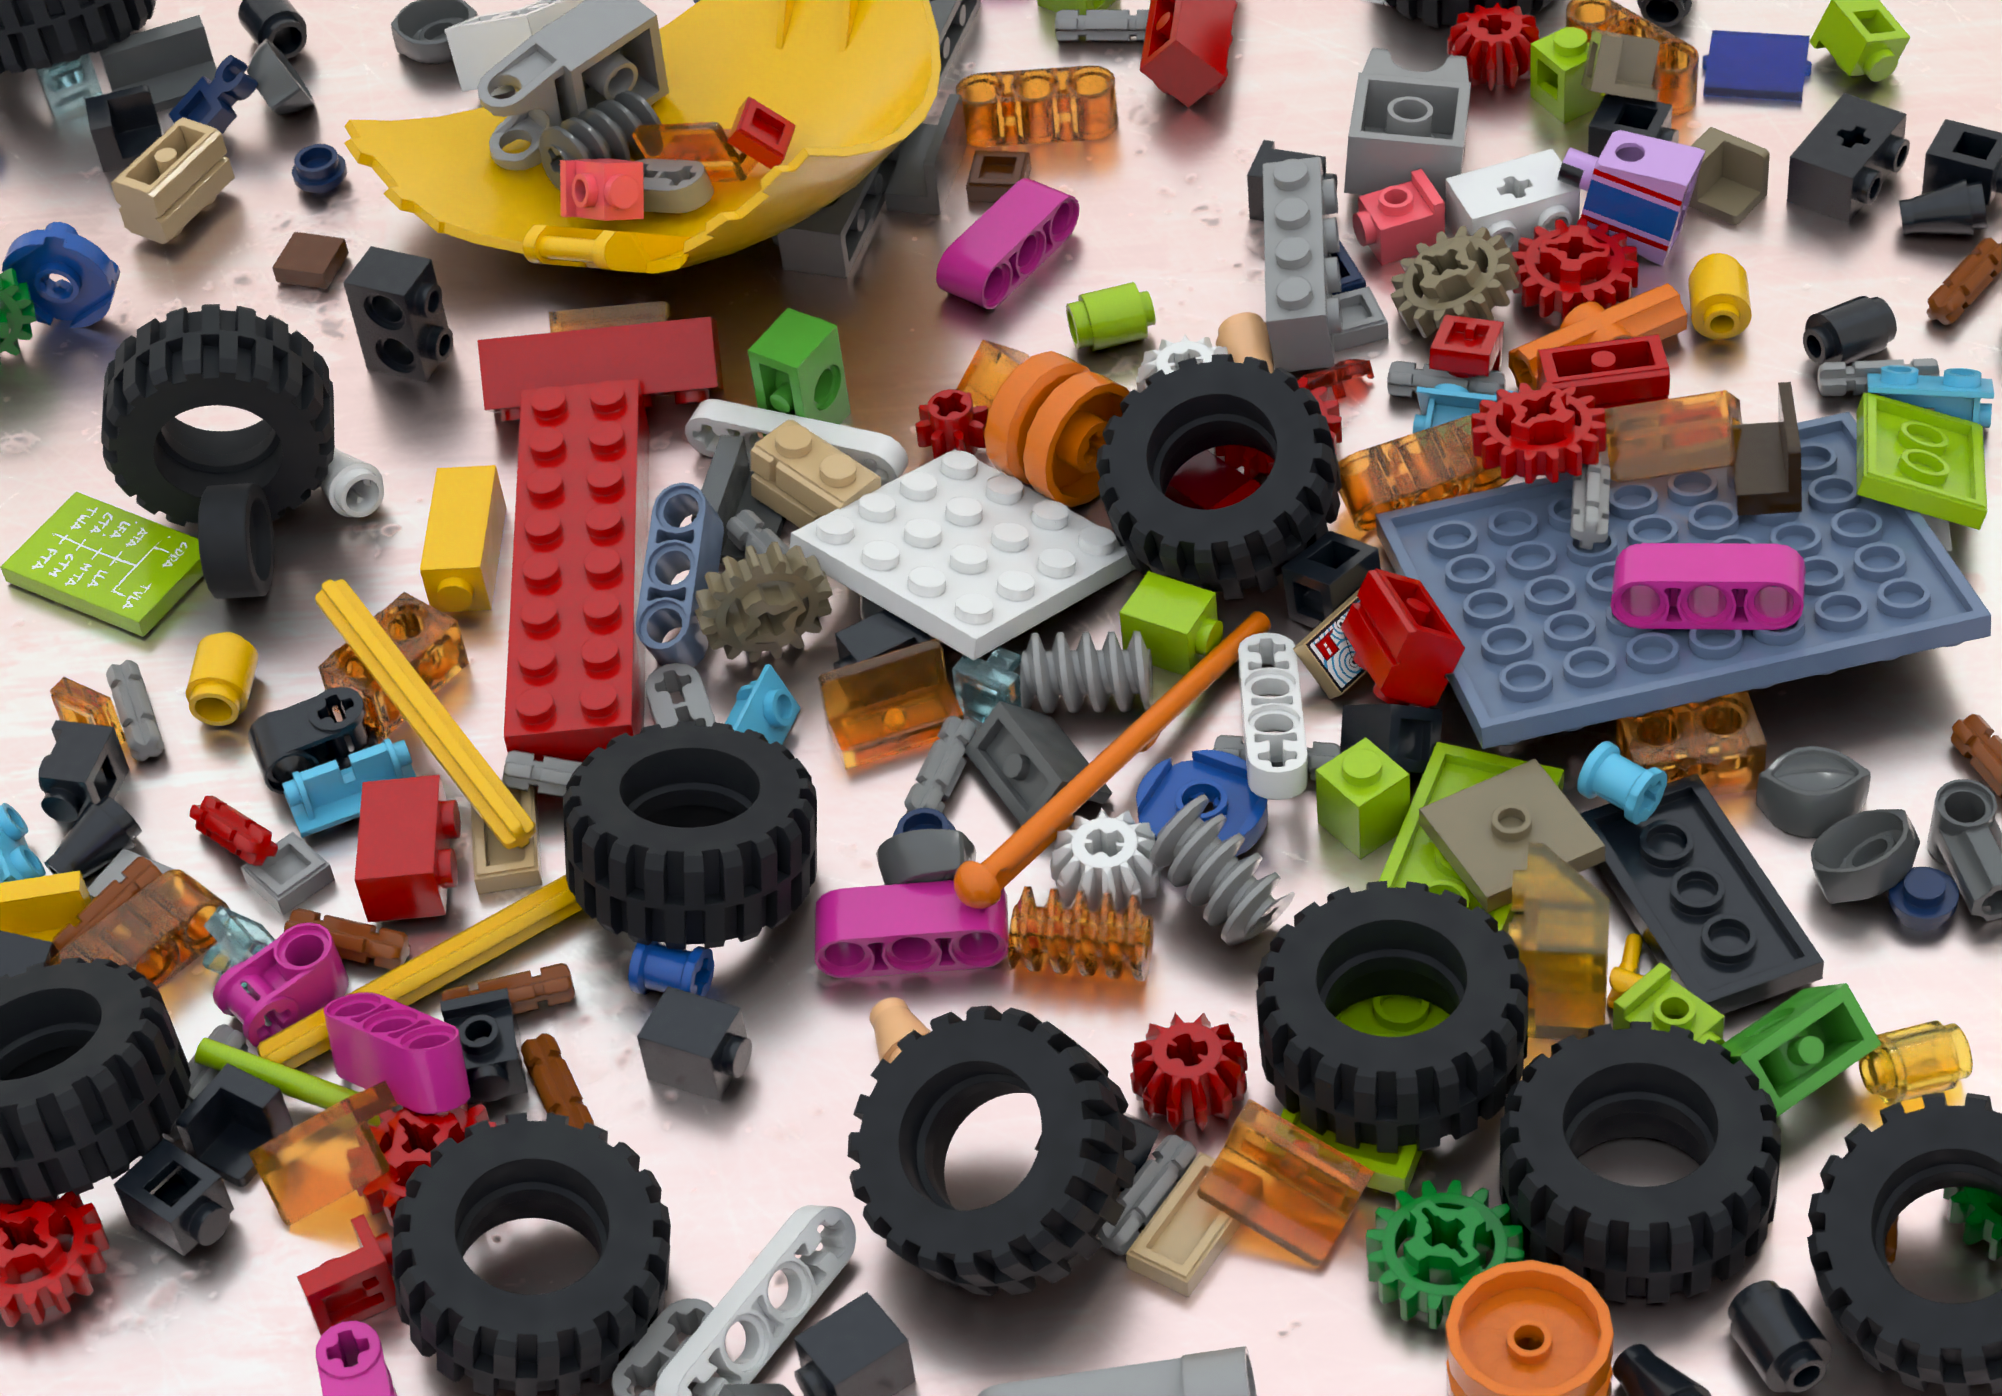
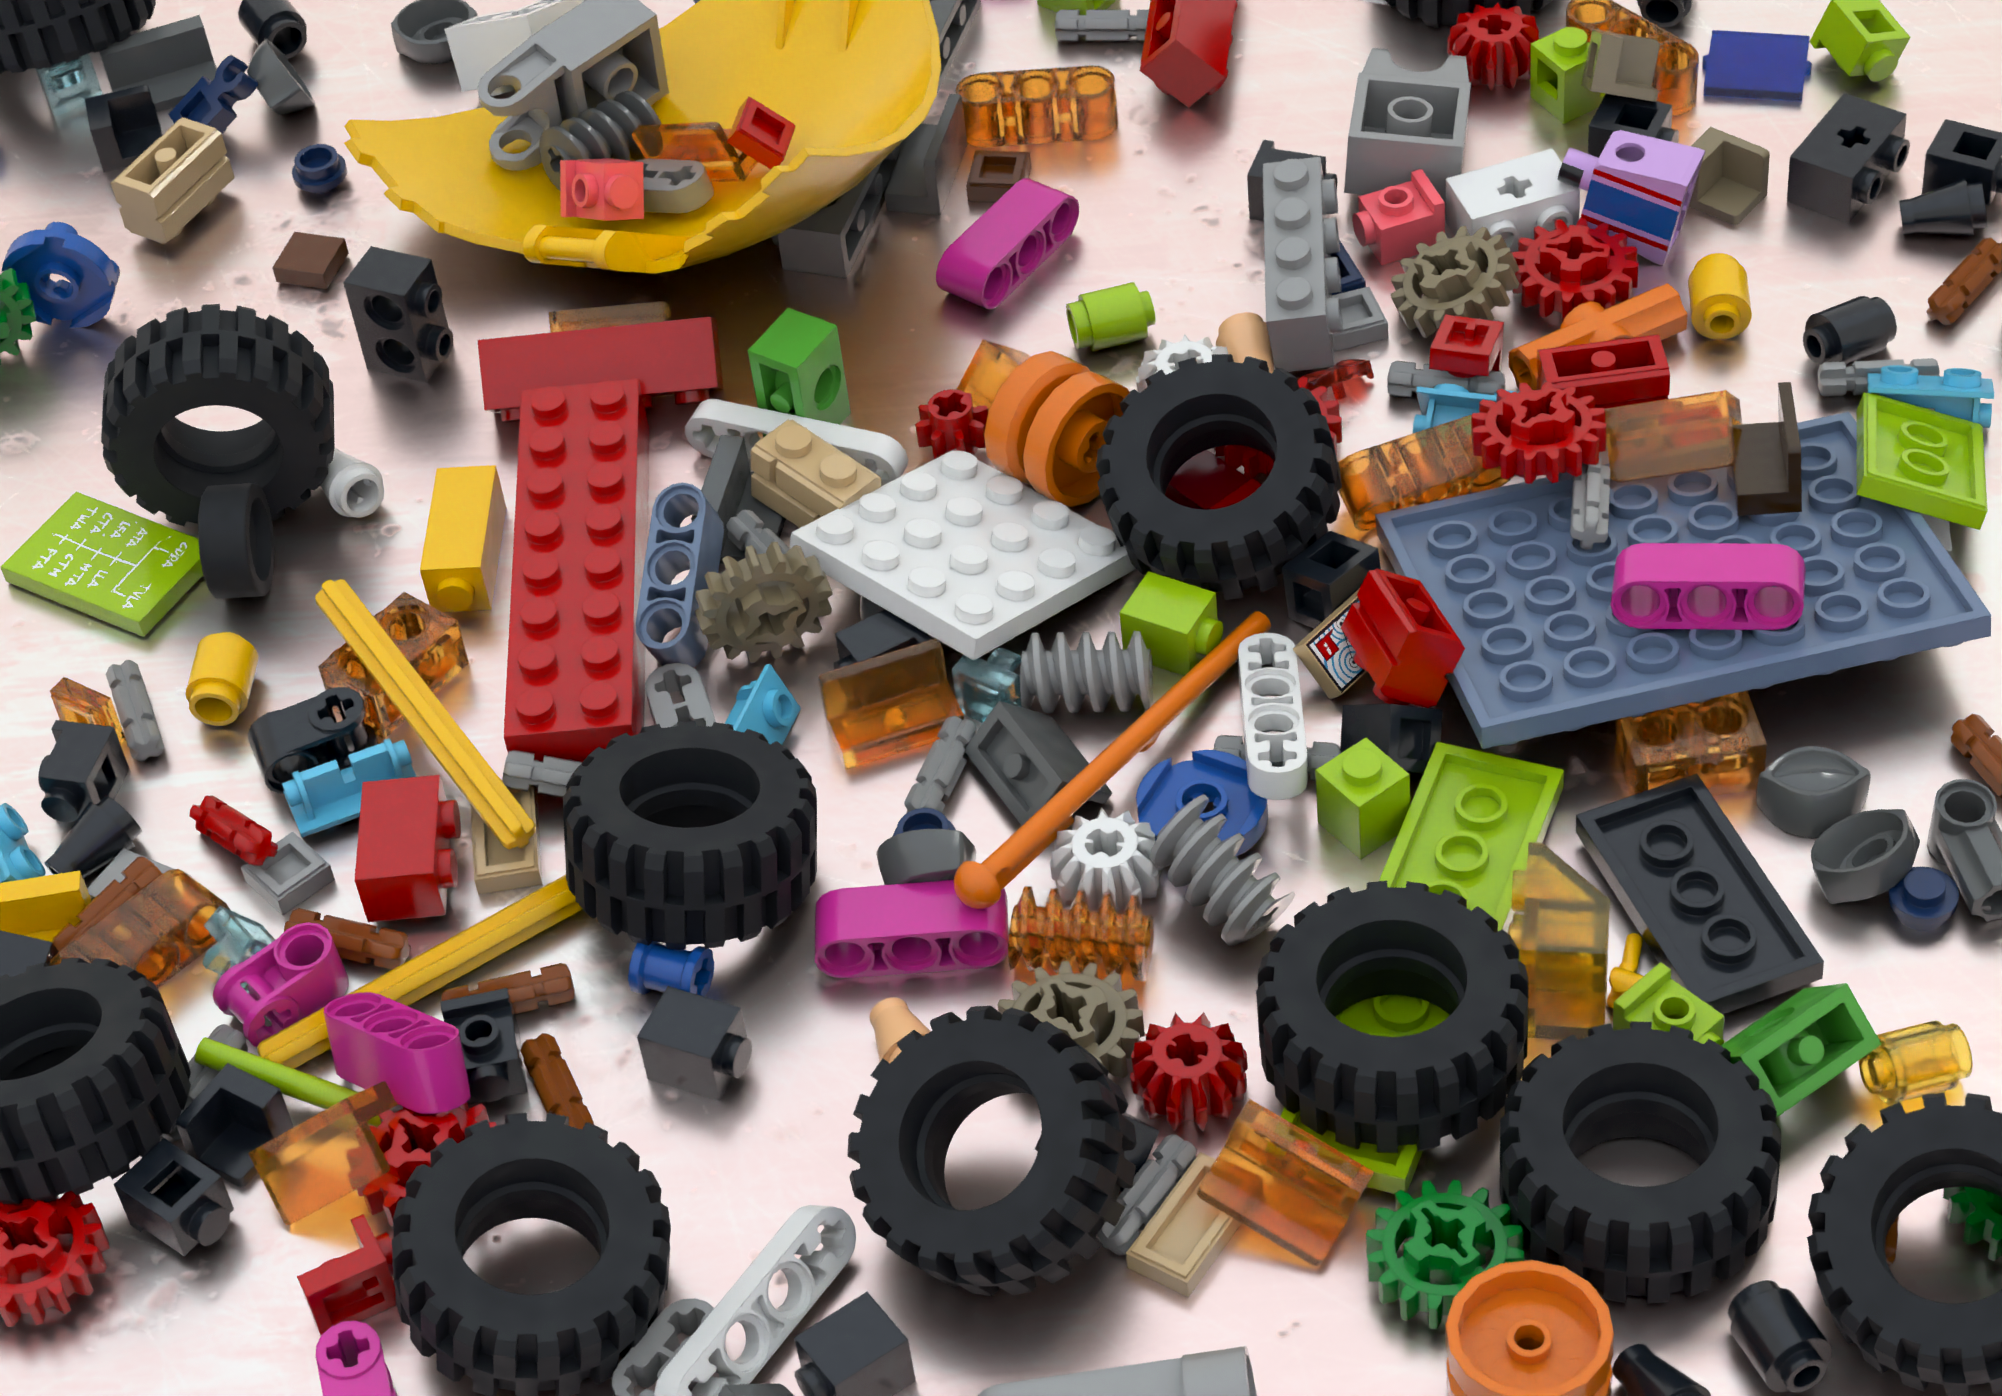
(1086, 1010): none -> dark tan gear
(1490, 826): dark tan plate -> none
(1621, 782): medium azure bush -> none

